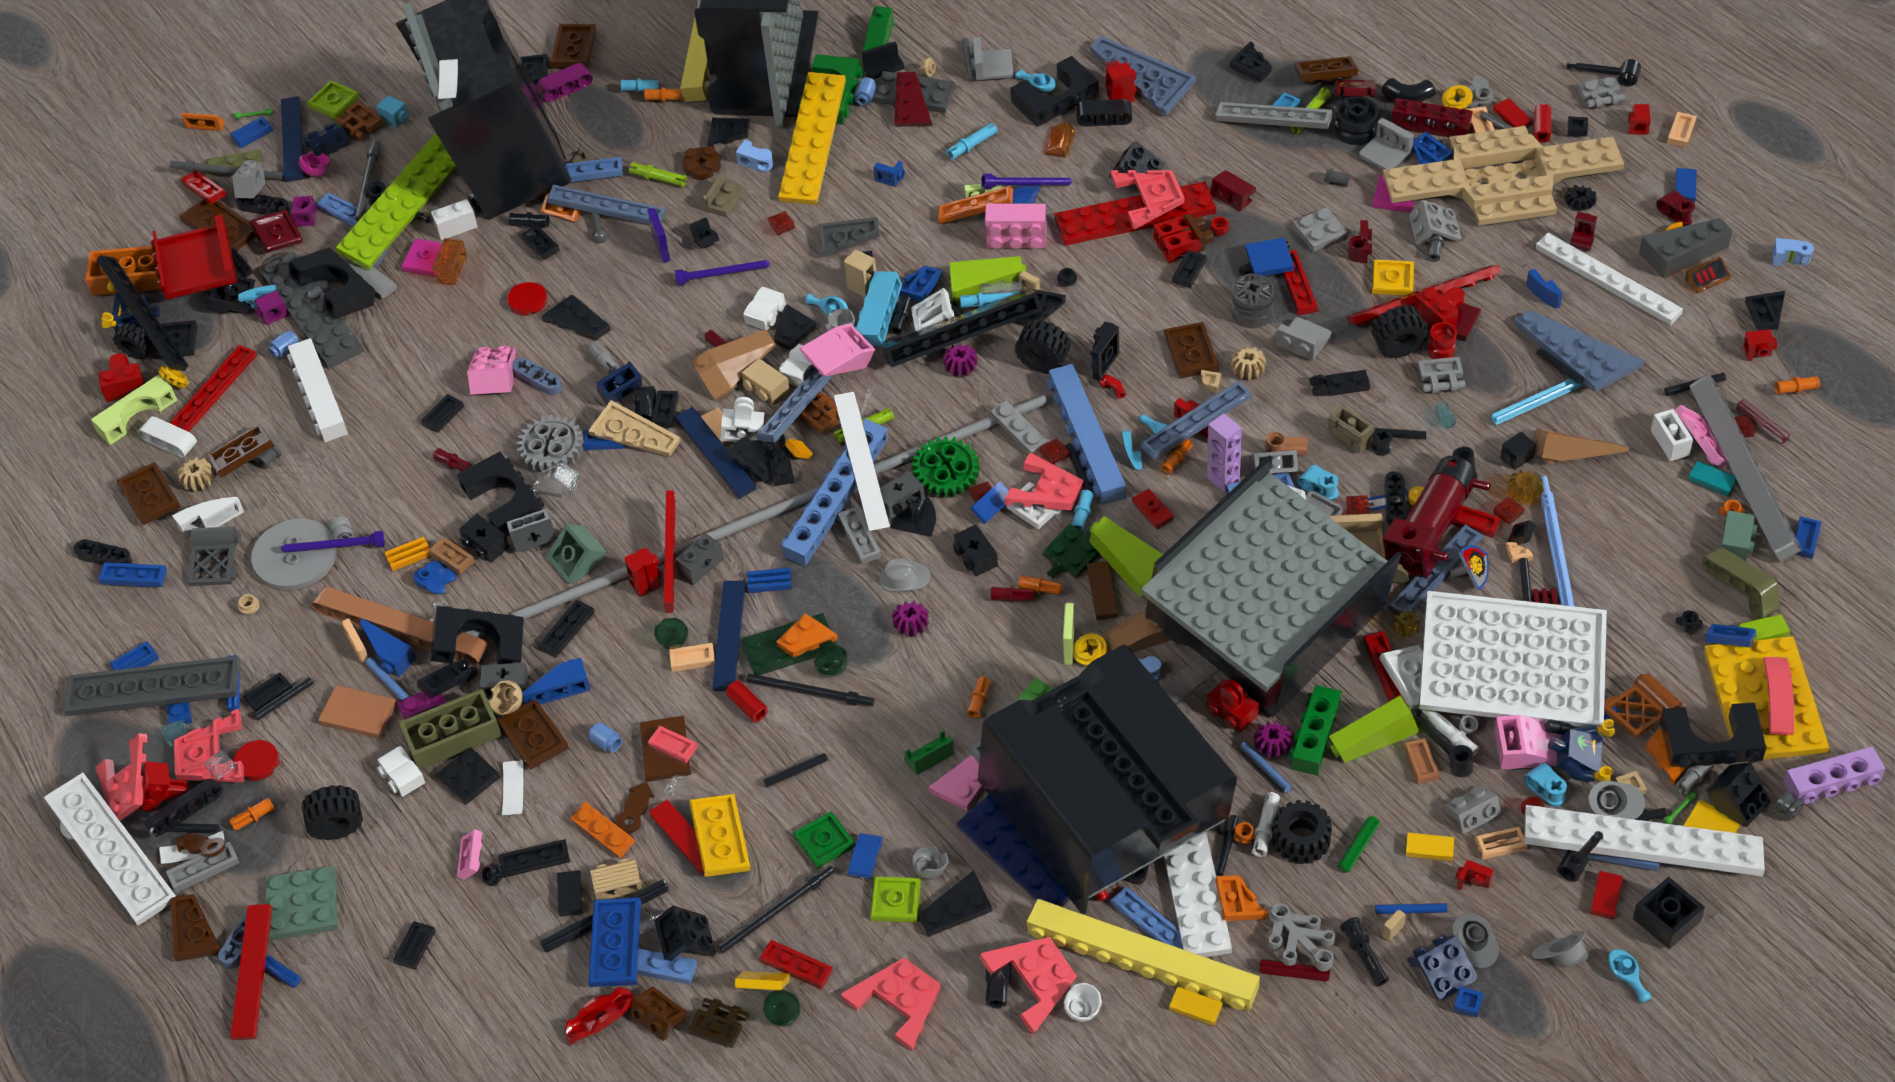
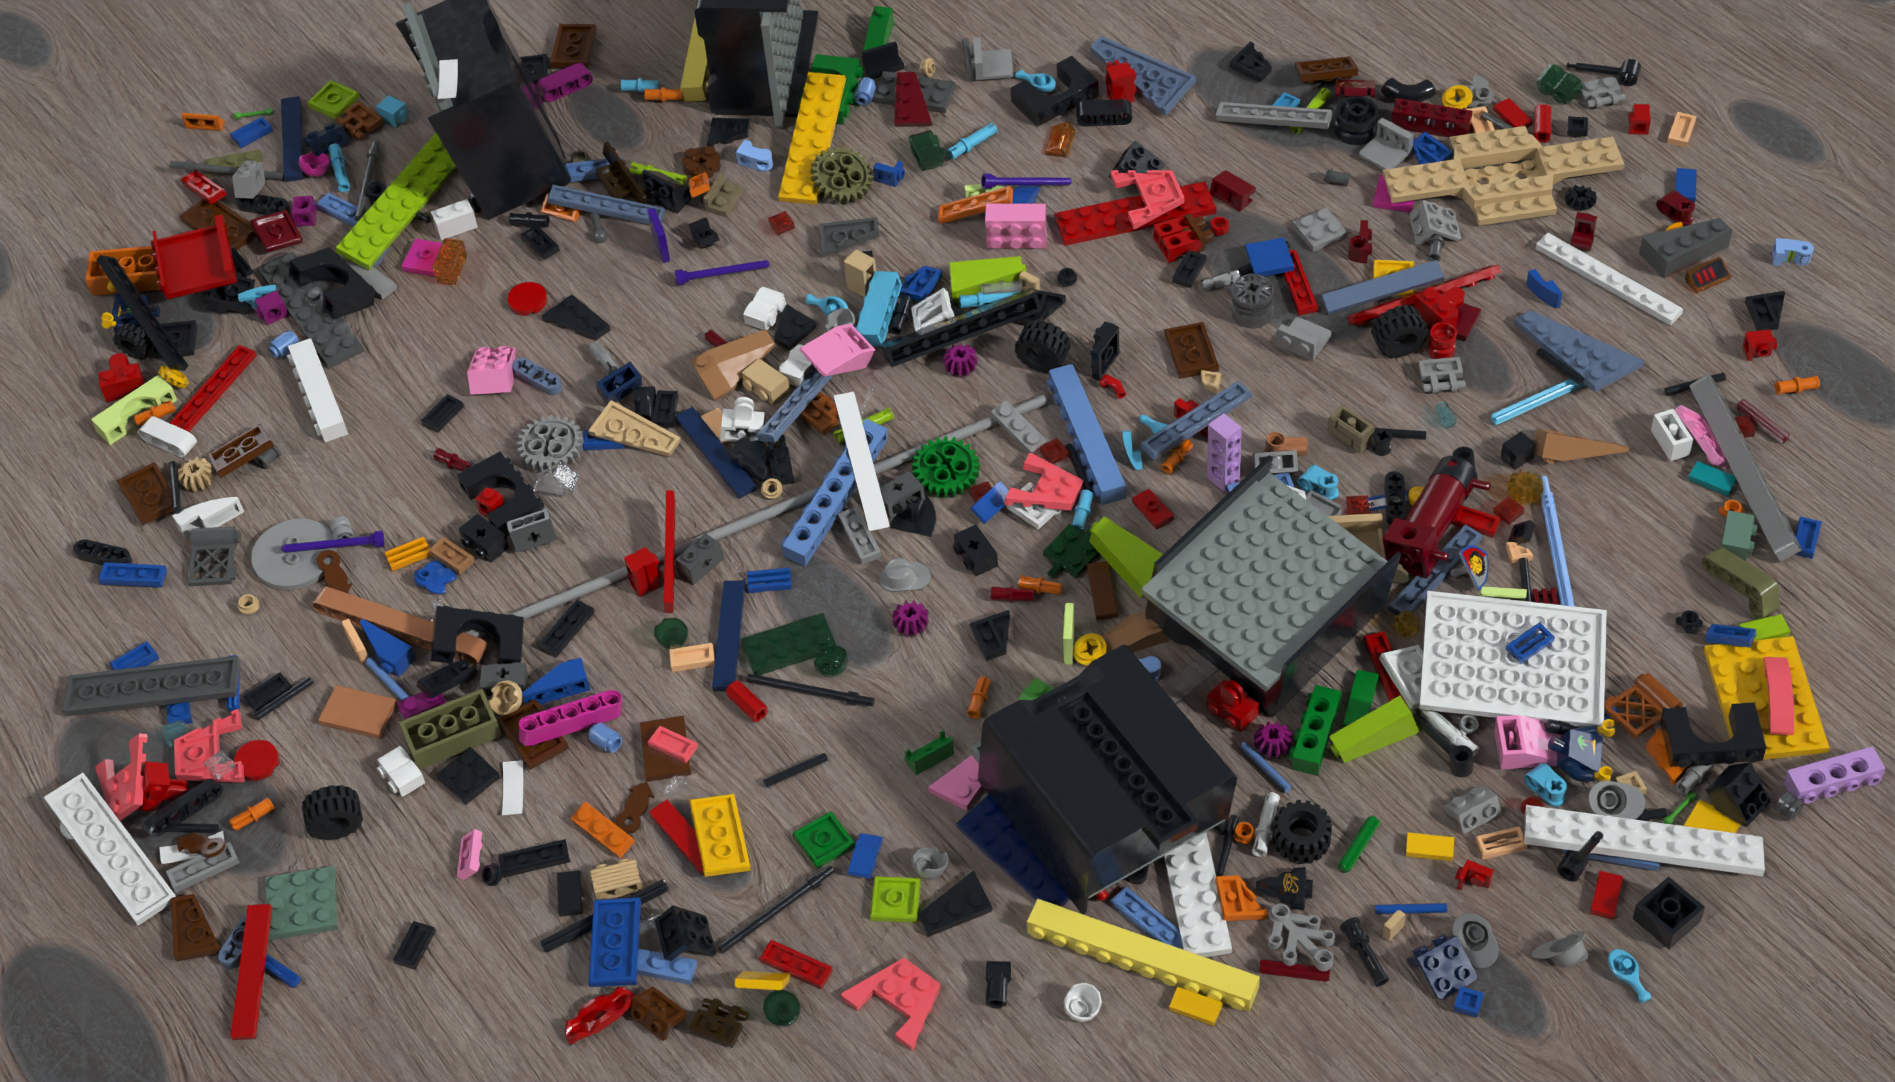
(157, 411): none -> orange axle
(175, 492): none -> black bar
(334, 574): none -> reddish brown brick
(338, 163): none -> medium azure pin
(488, 501): none -> red brick
(570, 717): none -> dark pink beam
(575, 553): sand green slope -> none
(617, 177): none -> dark brown bracket
(666, 191): none -> black slope
(699, 184): none -> orange plate
(771, 483): none -> tan plate
(798, 449): light orange tile -> none
(805, 636): orange wing -> none
(841, 174): none -> olive gear
(927, 150): none -> clear green brick
(992, 634): none -> black wing
(1041, 969): coral wing -> none
(1220, 280): none -> light grey axle
(1248, 363): tan gear -> none
(1288, 887): none -> black rock
(1340, 383): black hinge -> none
(1361, 696): none -> green tile
(1382, 287): none -> sand blue tile
(1421, 761): nougat tile -> none
(1503, 593): none -> yellowish green tile
(1534, 650): none -> blue tile
(1559, 84): none -> clear green brick

